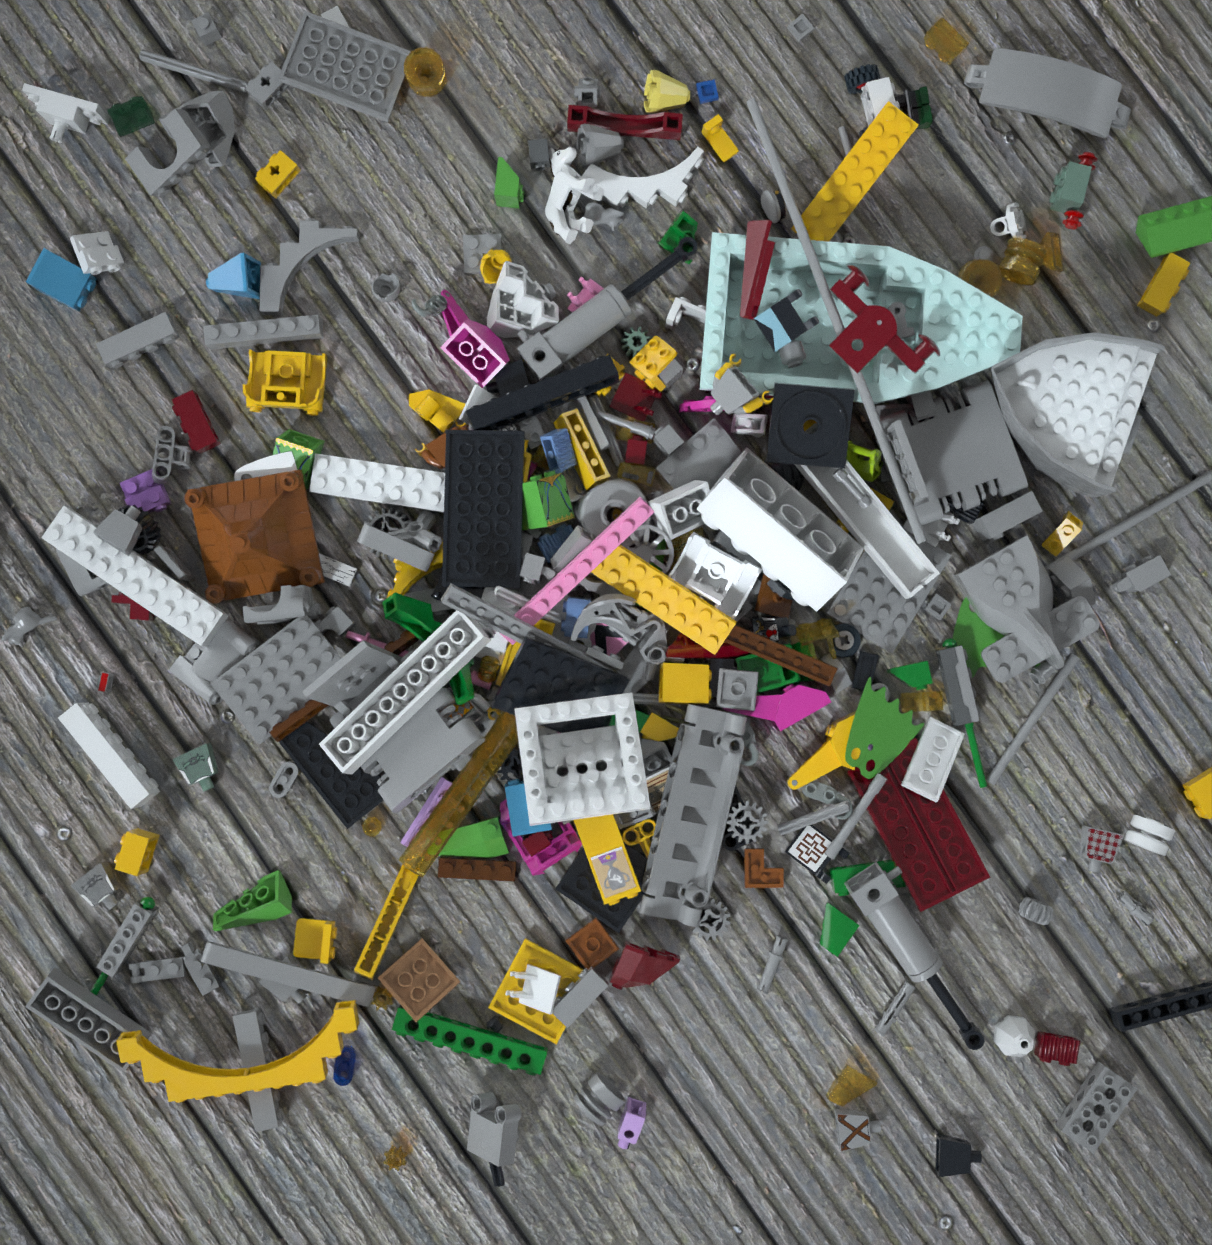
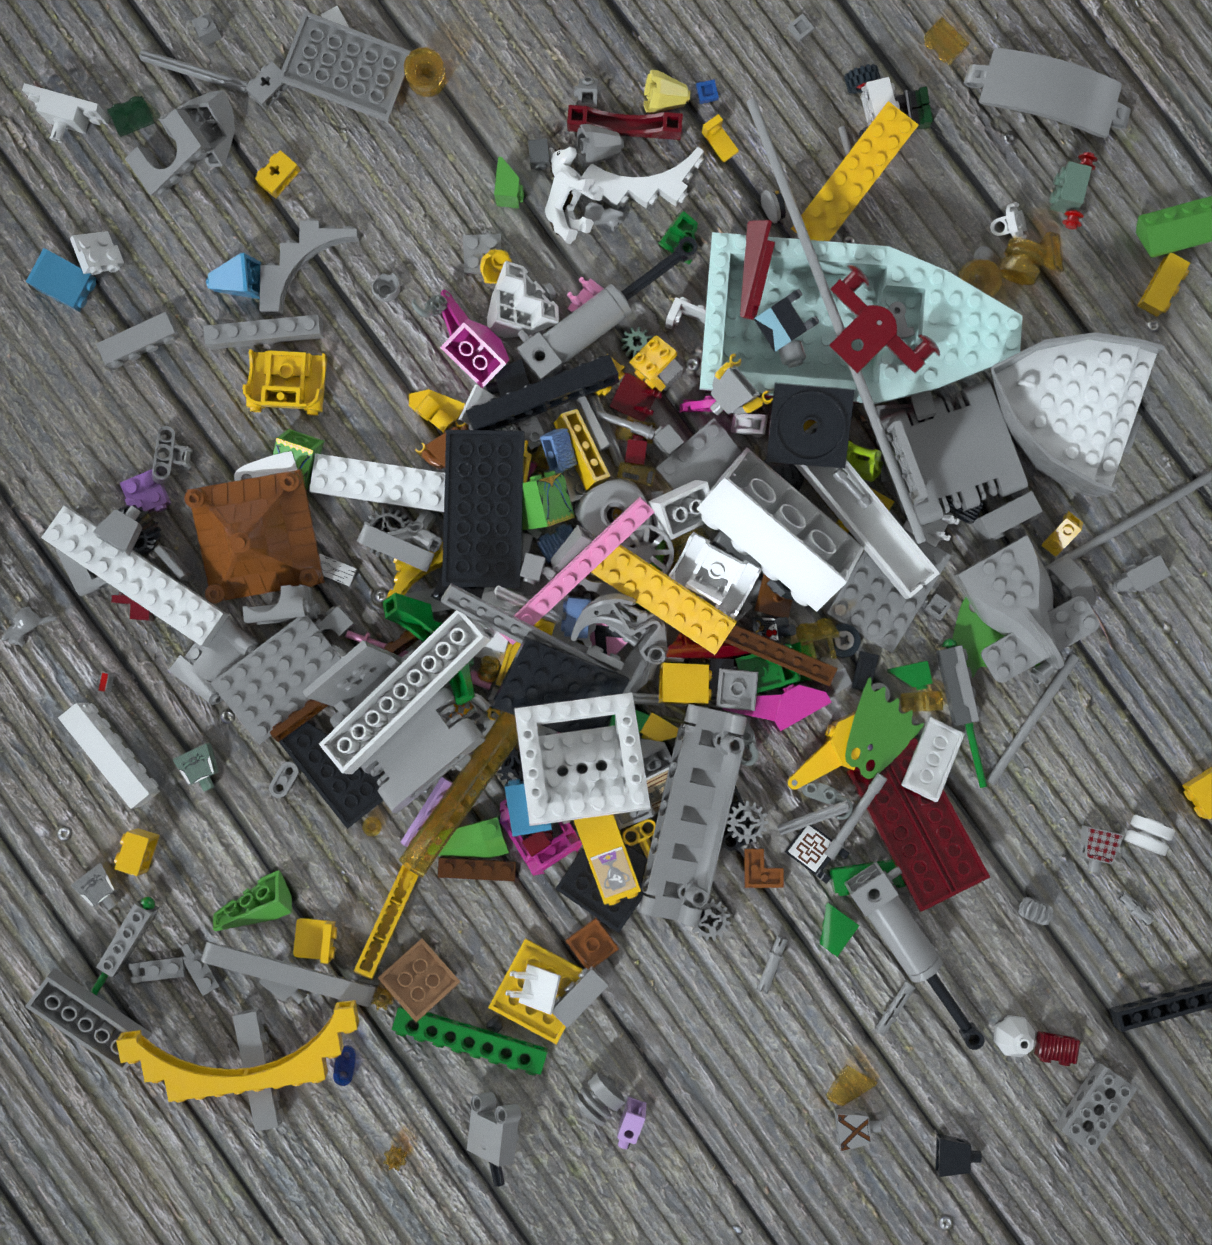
(195, 422): dark red brick -> none
(641, 966): dark red brick -> none

